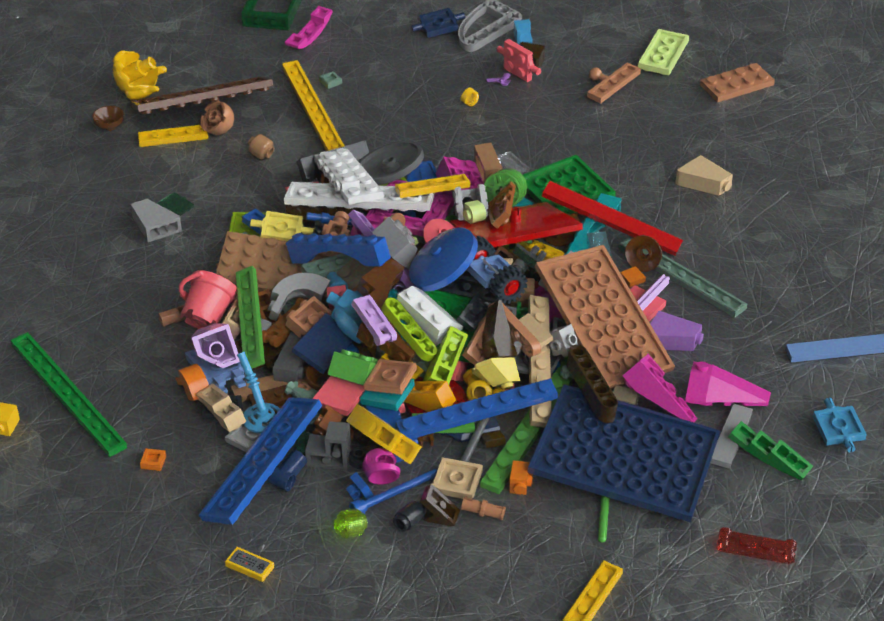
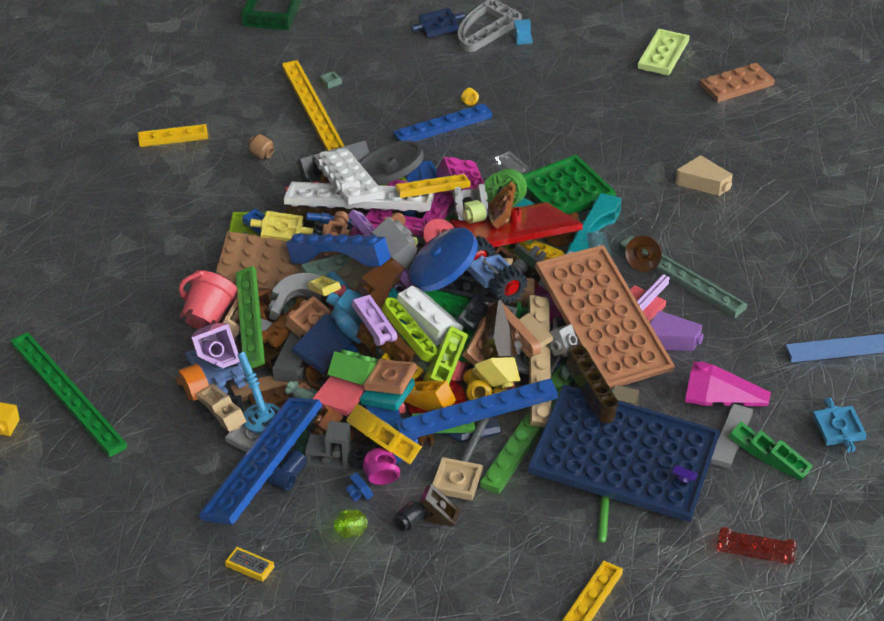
(108, 117): reddish brown piece -> none
(135, 76): yellow piece -> none
(153, 459): orange tile -> none
(155, 220): light grey slope -> none
(171, 316): nougat bar -> none
(176, 204): clear green piece -> none
(196, 96): reddish brown plate -> none
(218, 118): nougat cylinder -> none
(312, 29): dark pink slope -> none
(323, 285): none -> light yellow plate
(363, 505): blue piece -> none
(443, 124): none -> blue plate
(483, 508): nougat pin -> none
(486, 160): medium nougat window -> none
(493, 439): dark brown tile -> none
(503, 80): medium lavender hand -> none
(518, 60): coral plate -> none
(520, 478): orange brick -> none
(538, 53): dark brown slope -> none
(610, 216): red tile -> none
(611, 83): nougat plate -> none
(633, 276): orange tile -> none
(648, 380): dark pink wedge -> none
(684, 474): none -> dark purple plate

